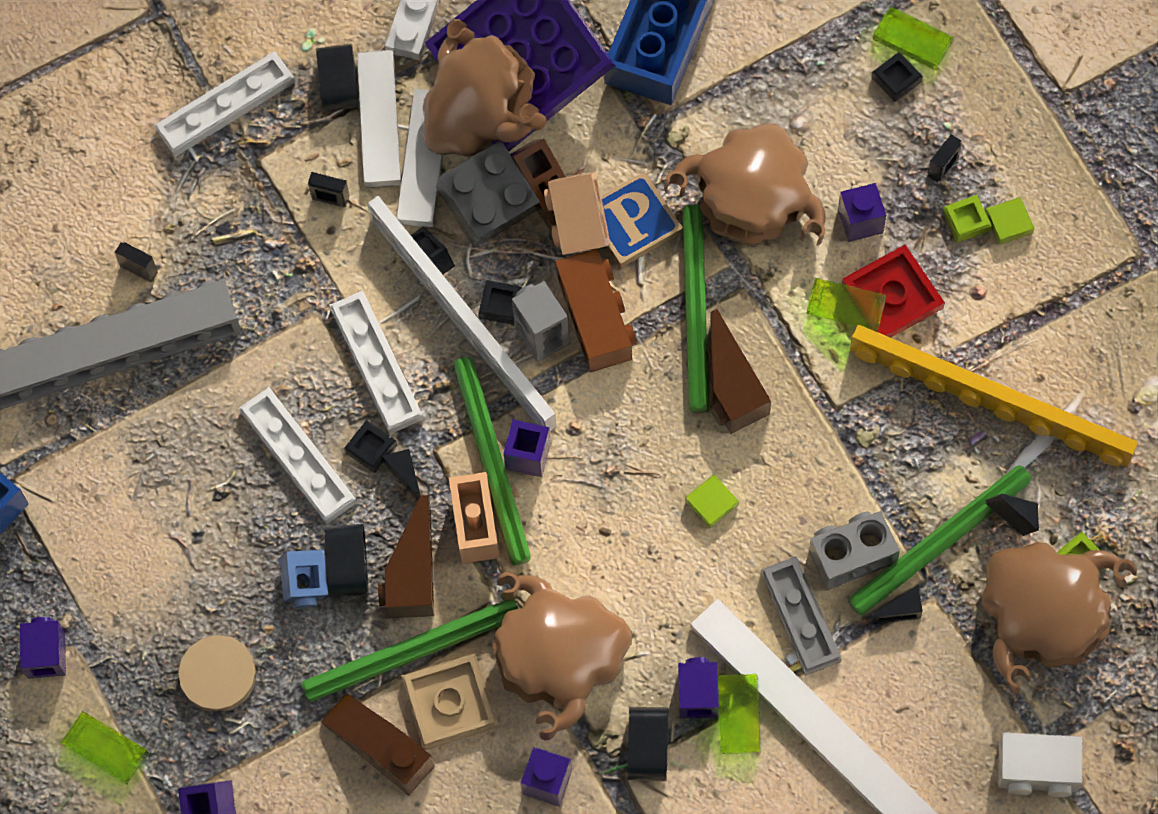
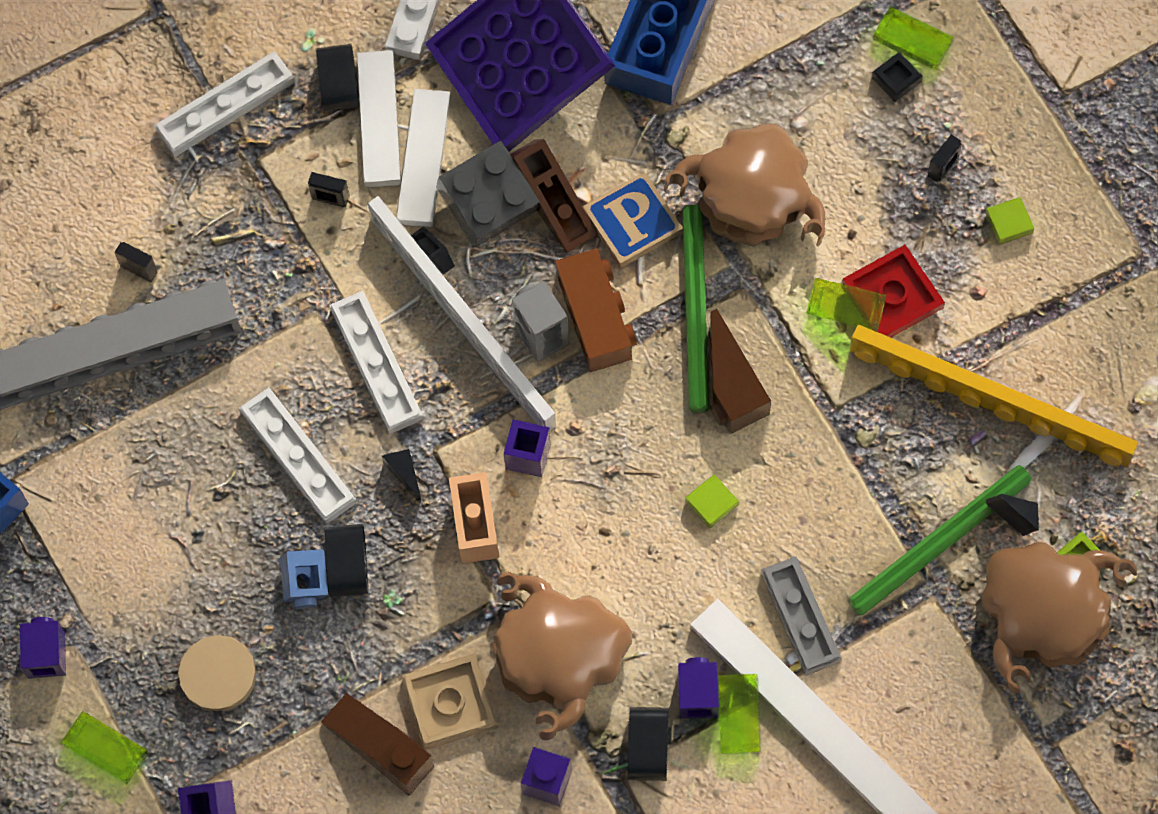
(369, 446): black tile -> none
(407, 651): bright green axle -> none
(409, 572): reddish brown slope -> none
(478, 95): medium nougat piece -> none
(492, 461): bright green axle -> none
(497, 302): black tile -> none
(577, 213): light nougat brick -> none
(858, 558): light grey brick -> none
(862, 212): dark purple brick -> none
(901, 609): black piece -> none
(967, 218): lime tile -> none
(1040, 764): white brick -> none

